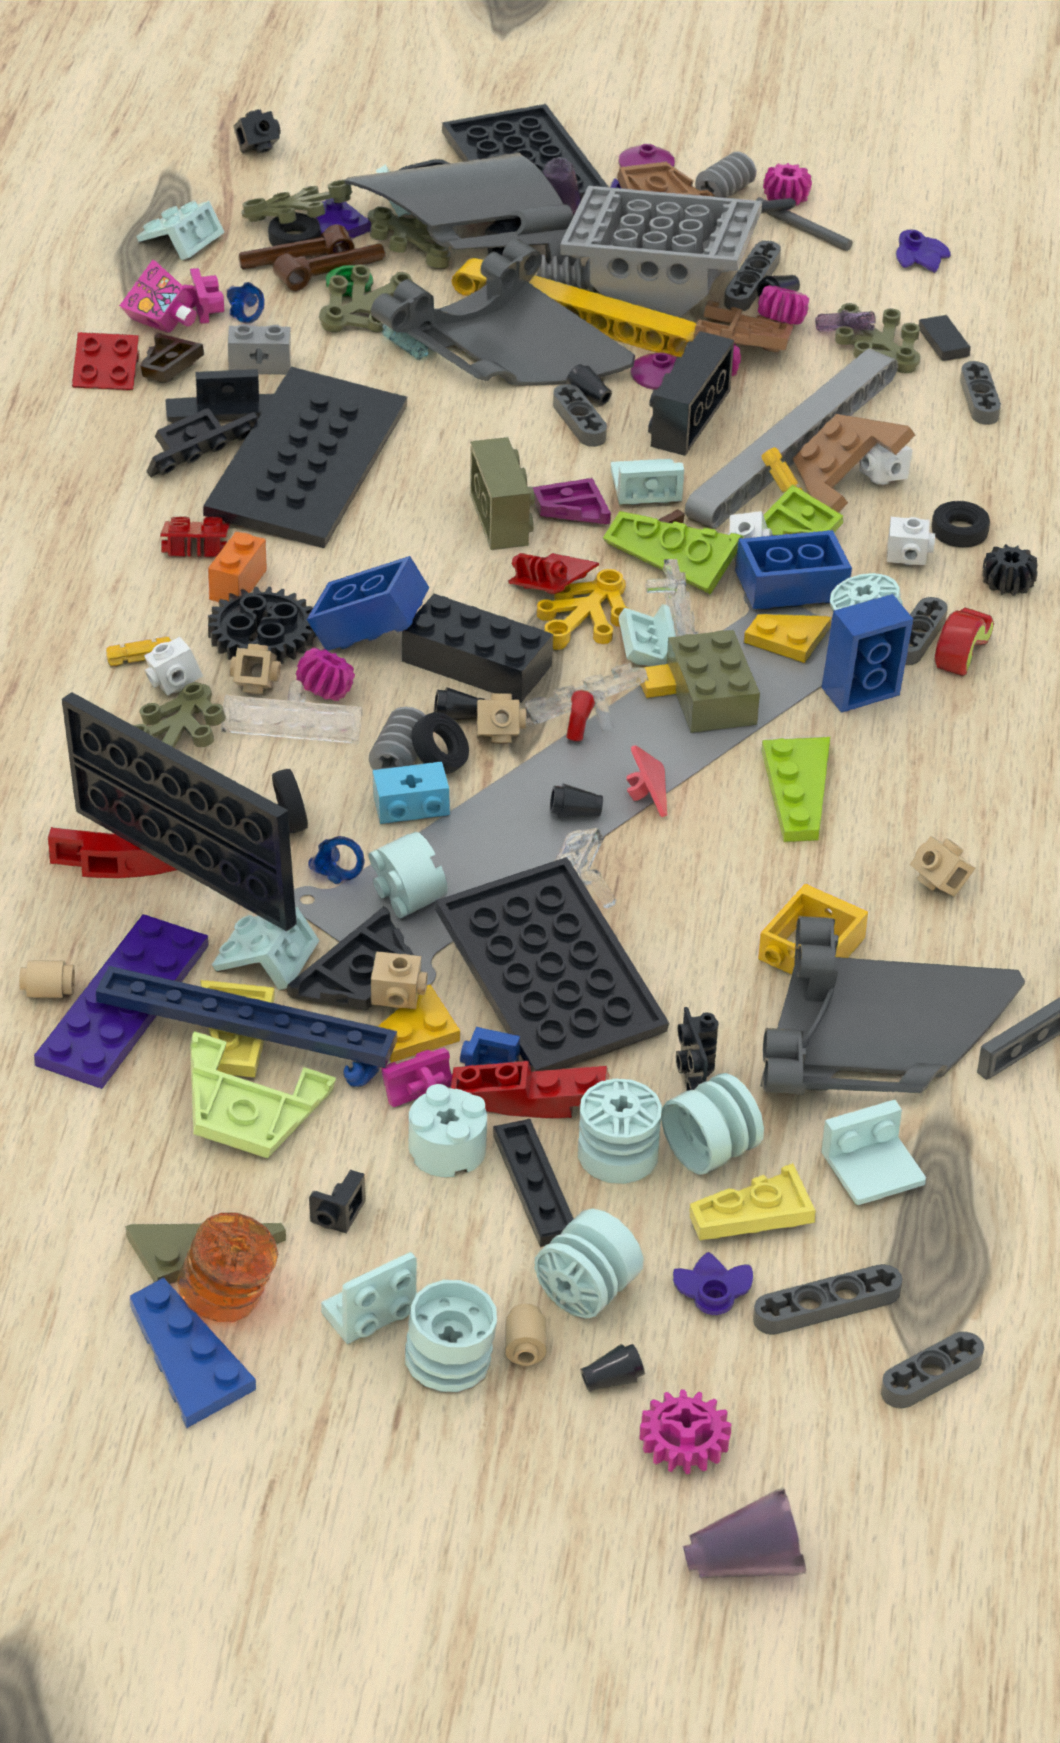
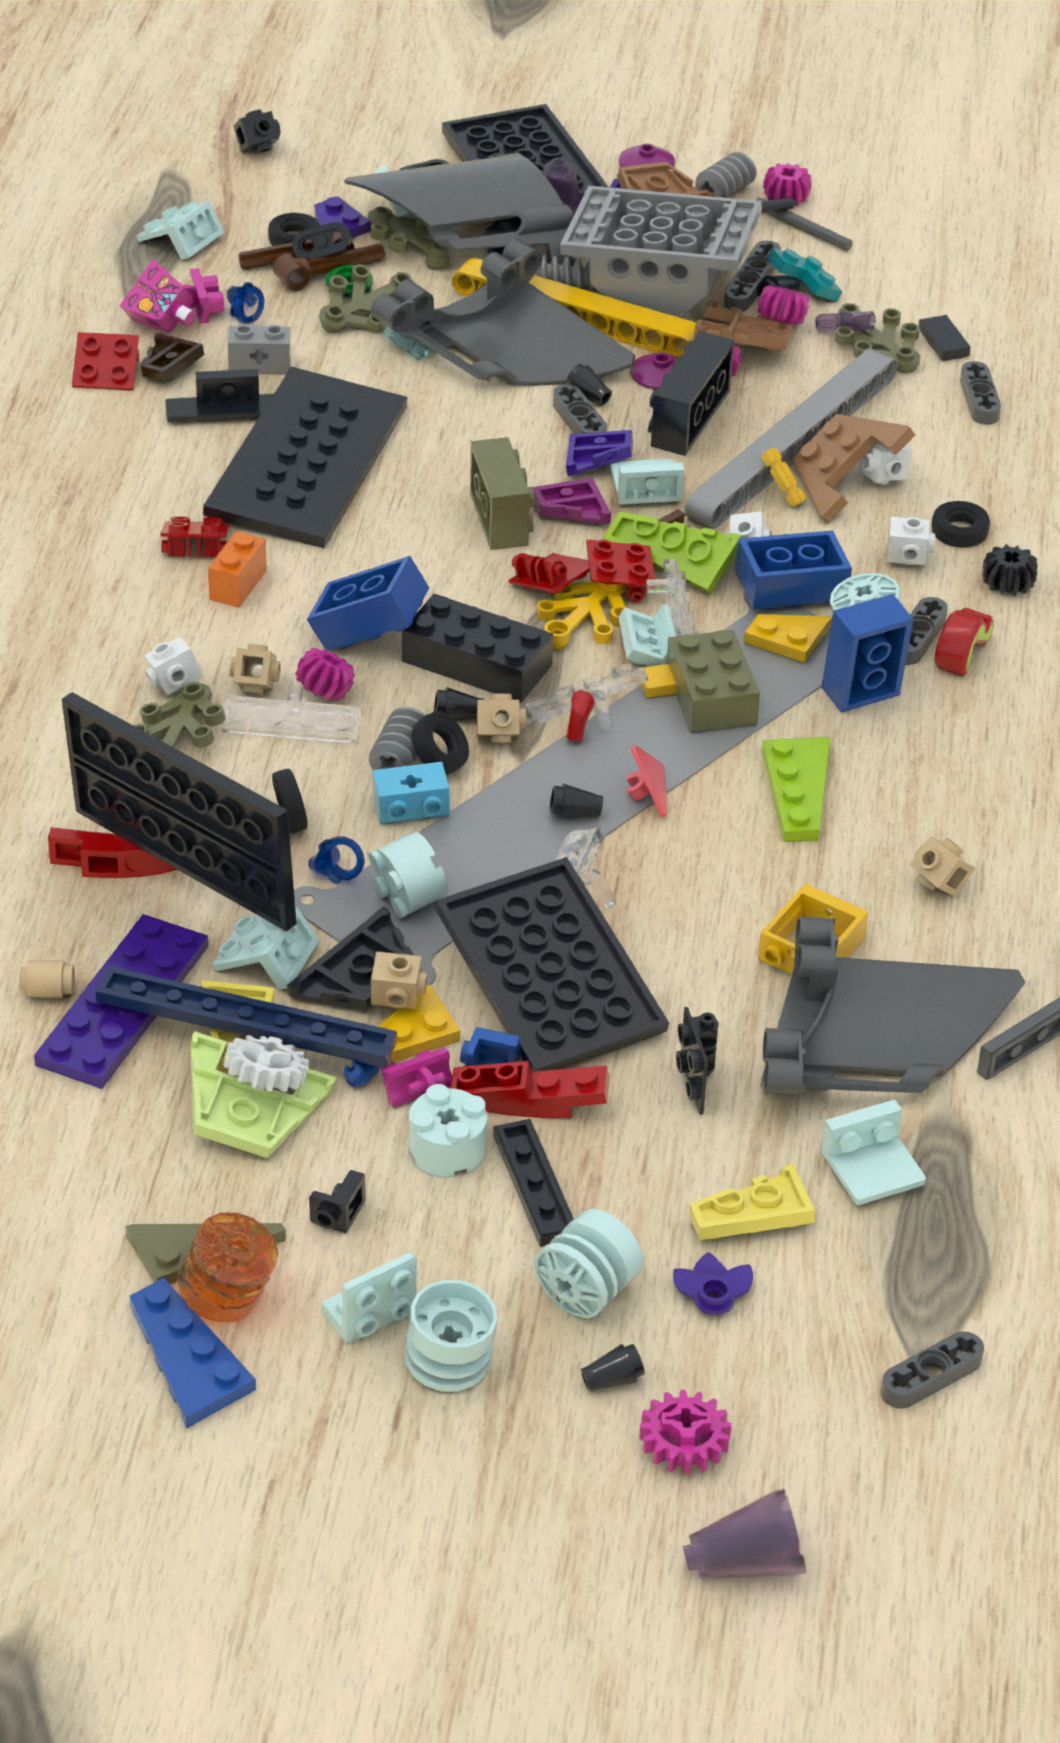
(132, 651): yellow axle -> none
(194, 436): black bracket -> none
(245, 616): black gear -> none
(266, 1063): none -> white gear
(284, 205): olive plant -> none
(322, 240): none -> black plate
(525, 1335): tan brick -> none
(597, 449): none -> dark purple wing
(619, 1130): light aqua wheel -> none
(621, 565): none -> red hinge
(712, 1123): light aqua wheel -> none
(800, 513): lime wing -> none
(806, 269): none -> teal plate
(830, 1303): dark grey beam -> none
(920, 249): dark purple plate -> none

